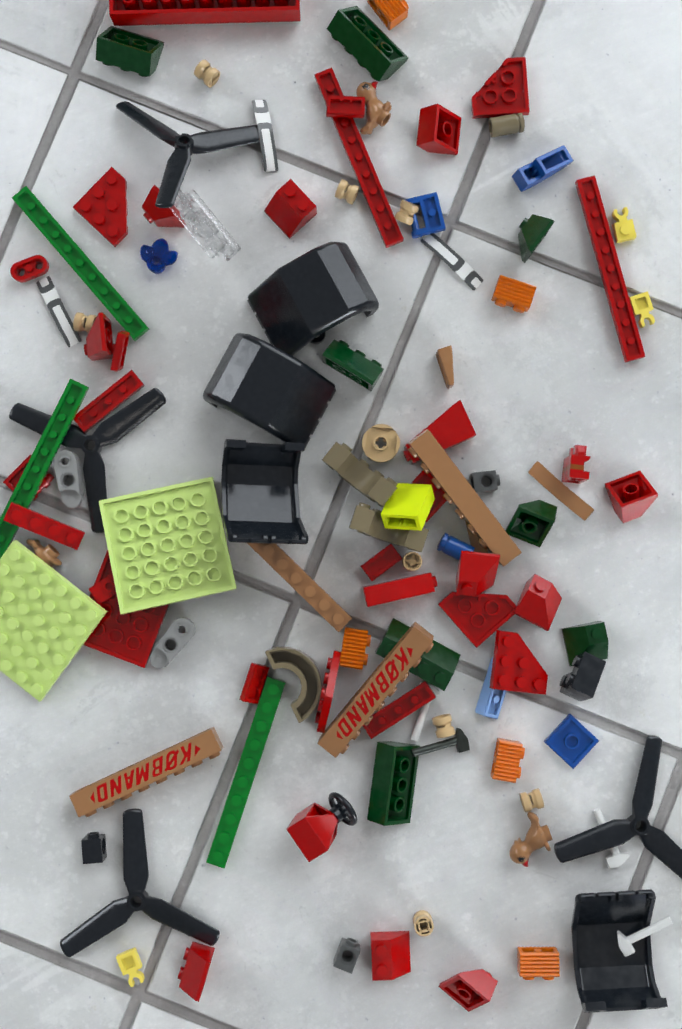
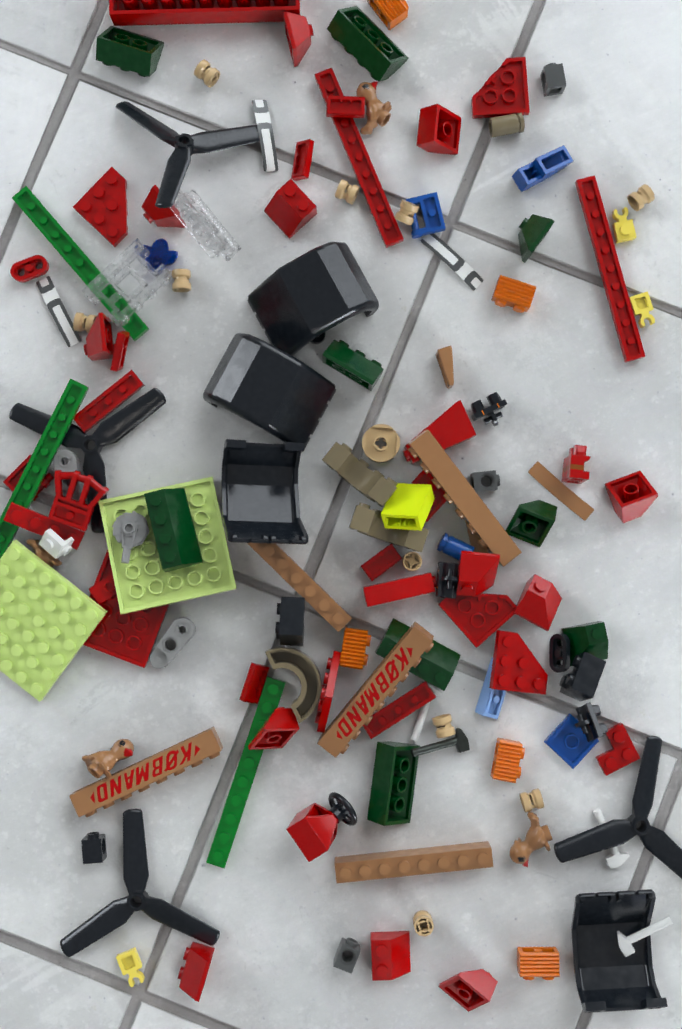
(55, 544): none -> white bracket
(71, 511): none -> red plate
(104, 761): none -> medium nougat animal
(116, 272): none -> clear fence
(130, 531): none -> light grey piece
(173, 528): none -> dark green slope
(181, 281): none -> tan wheel
(276, 730): none -> red slope
(291, 625): none -> black brick
(298, 35): none -> red slope
(302, 160): none -> red plate
(413, 862): none -> medium nougat brick
(447, 580): none -> black hips
(495, 404): none -> black hips
(553, 79): none -> dark grey brick
(558, 652): none -> black plate
(588, 722): none -> black hips
(622, 750): none -> red plate
(642, 196): none -> tan wheel

